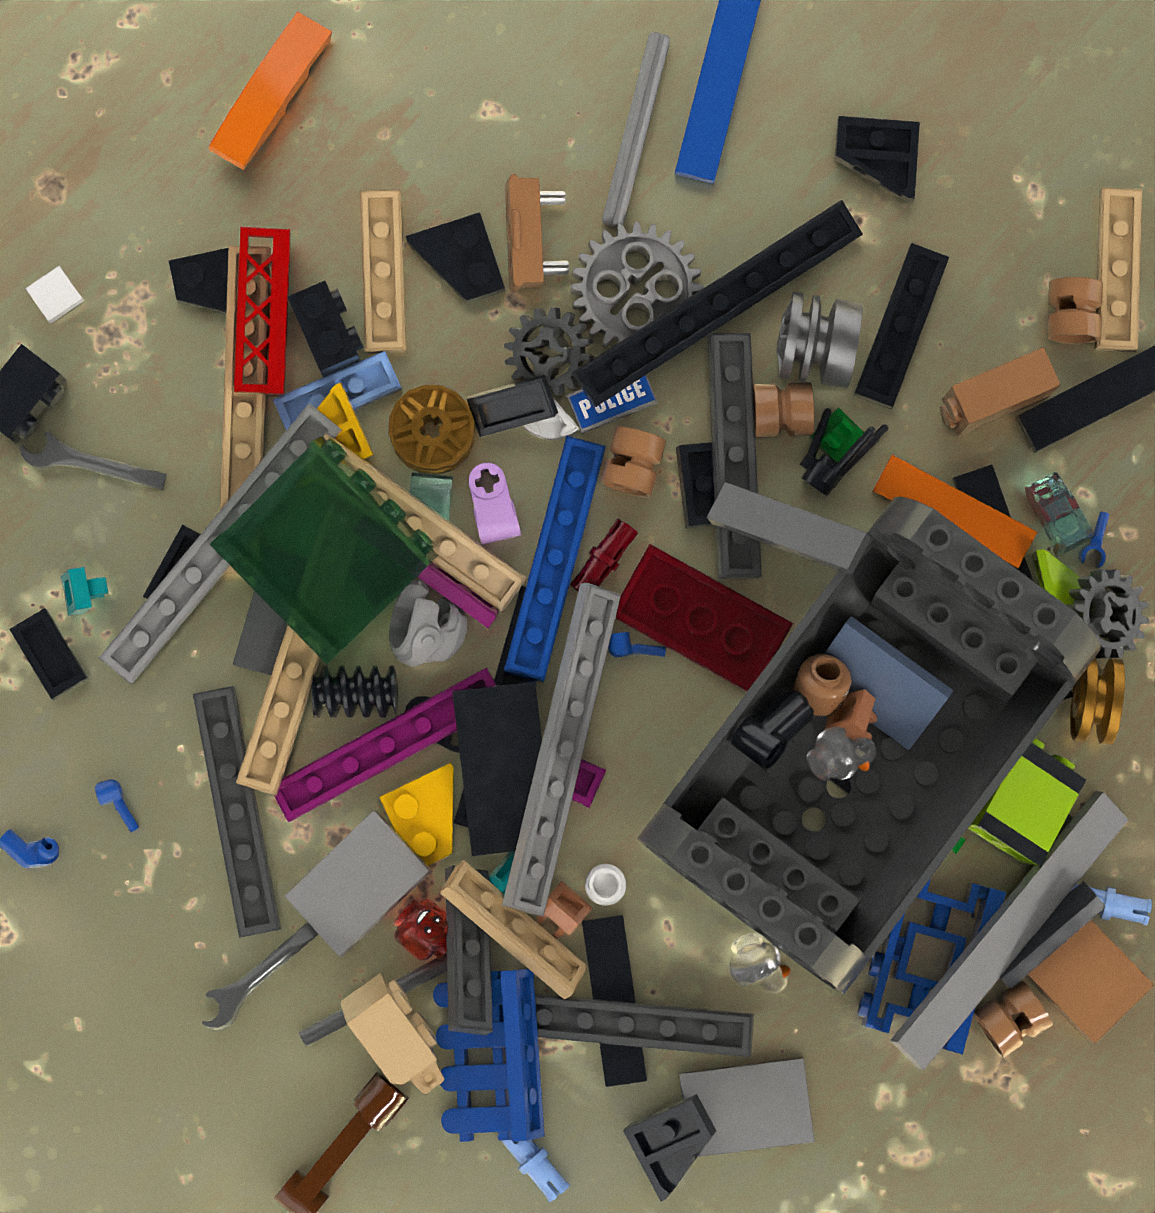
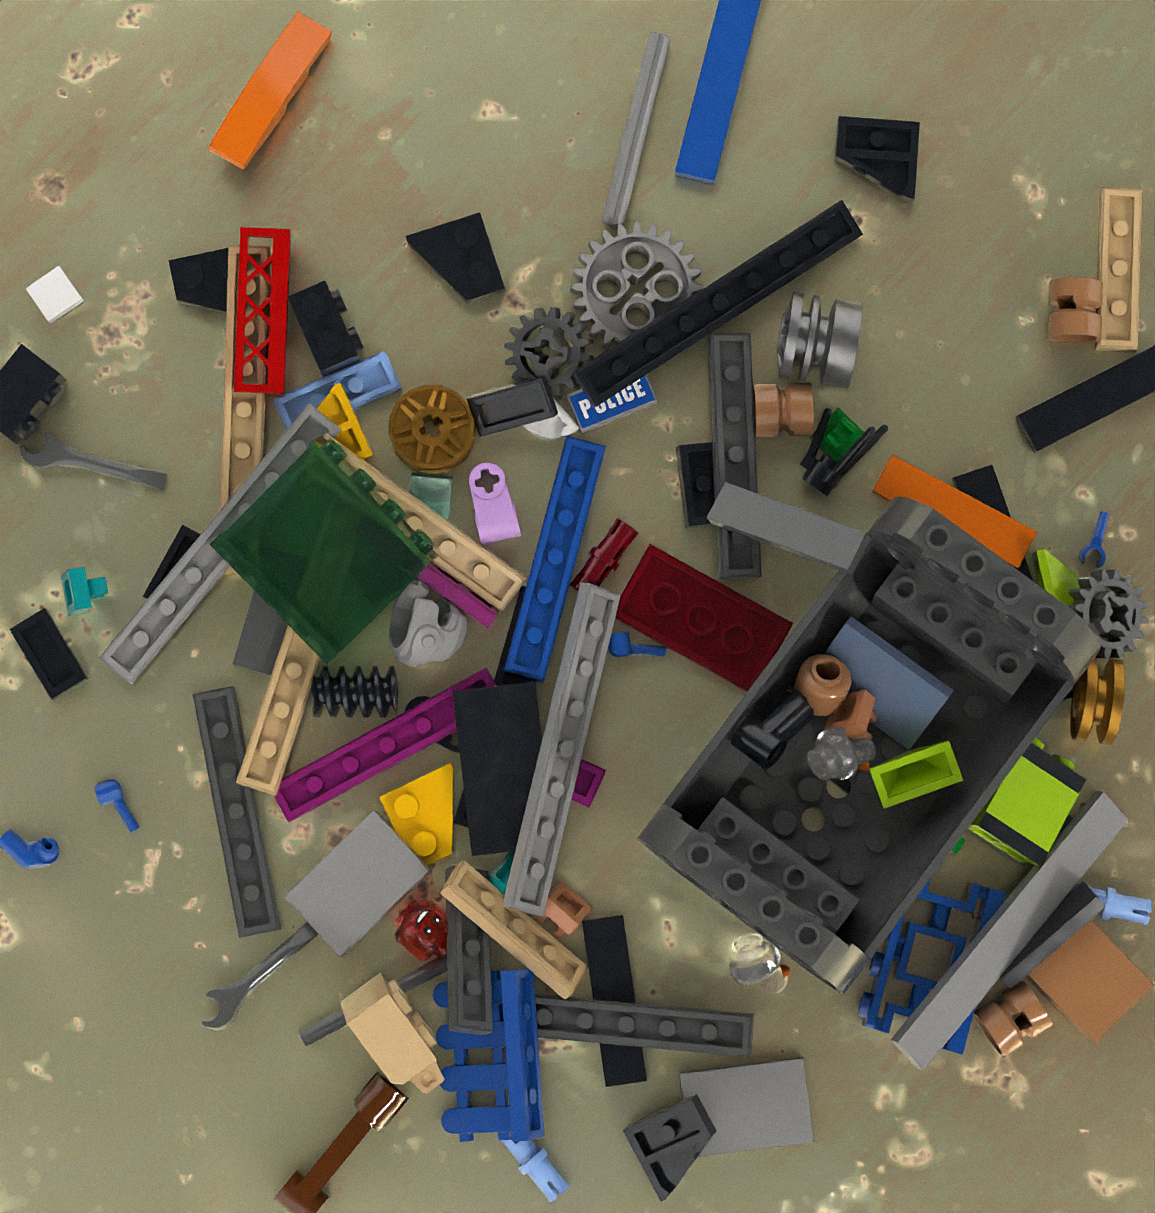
(383, 271): tan tile -> none
(525, 233): medium nougat piece -> none
(605, 884): white plate -> none
(633, 461): medium nougat wheel -> none
(901, 326): black tile -> none
(916, 773): none -> lime slope
(999, 392): medium nougat brick -> none
(1058, 513): clear light blue leg -> none

